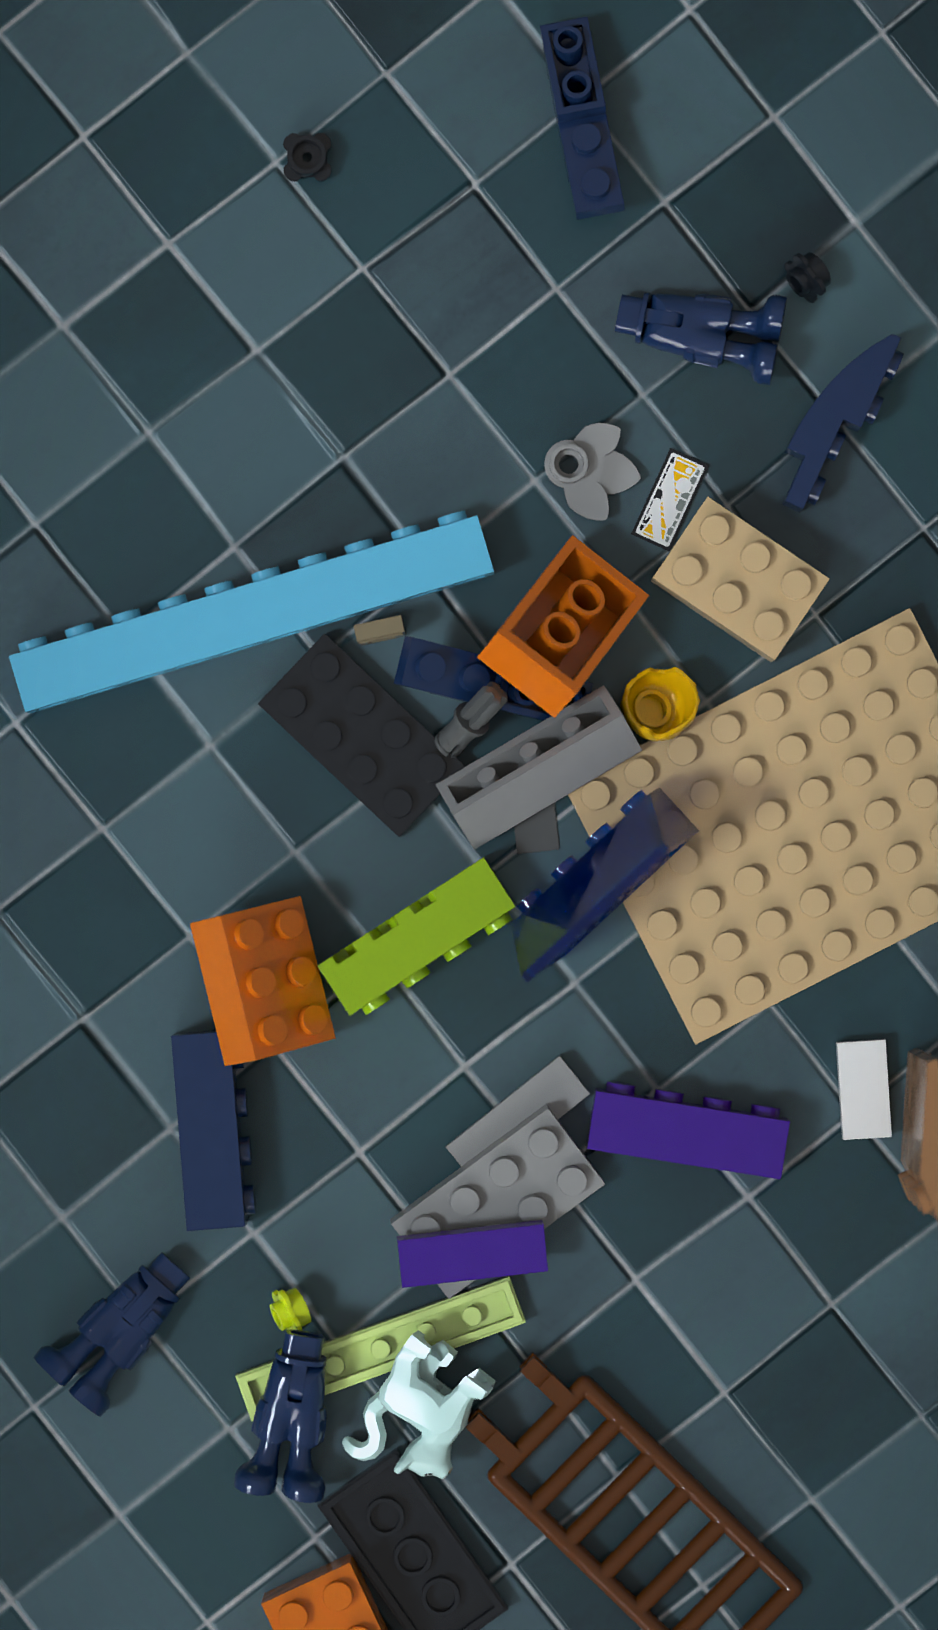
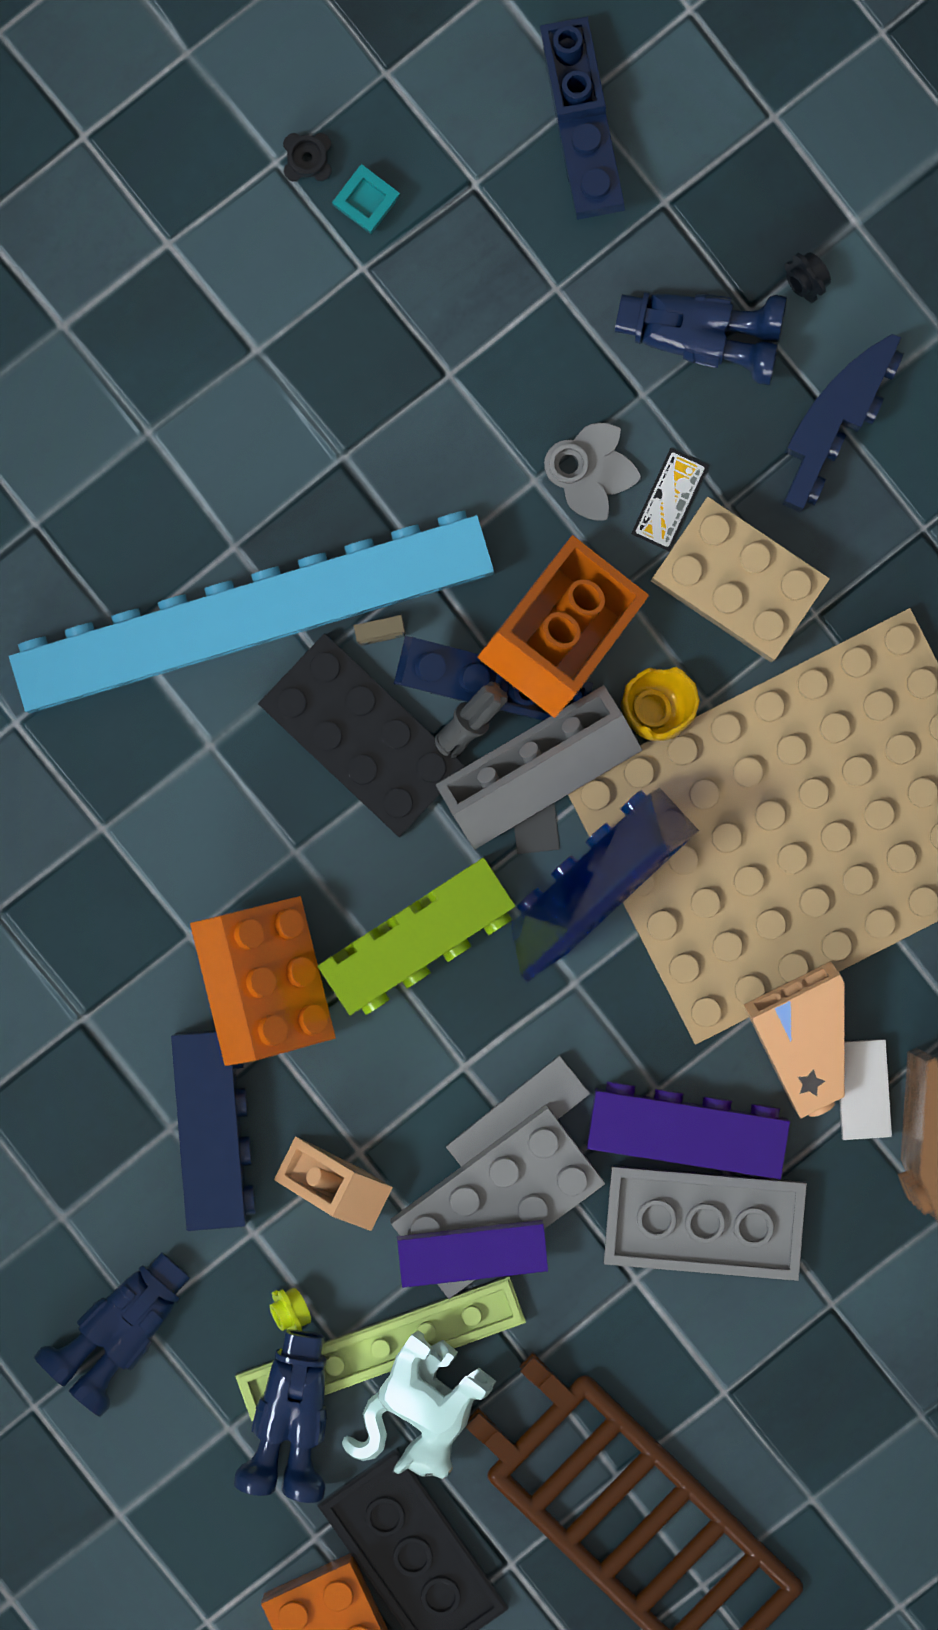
(333, 1184): none -> light nougat slope
(366, 199): none -> teal plate
(705, 1223): none -> light grey plate
(805, 1037): none -> light nougat slope

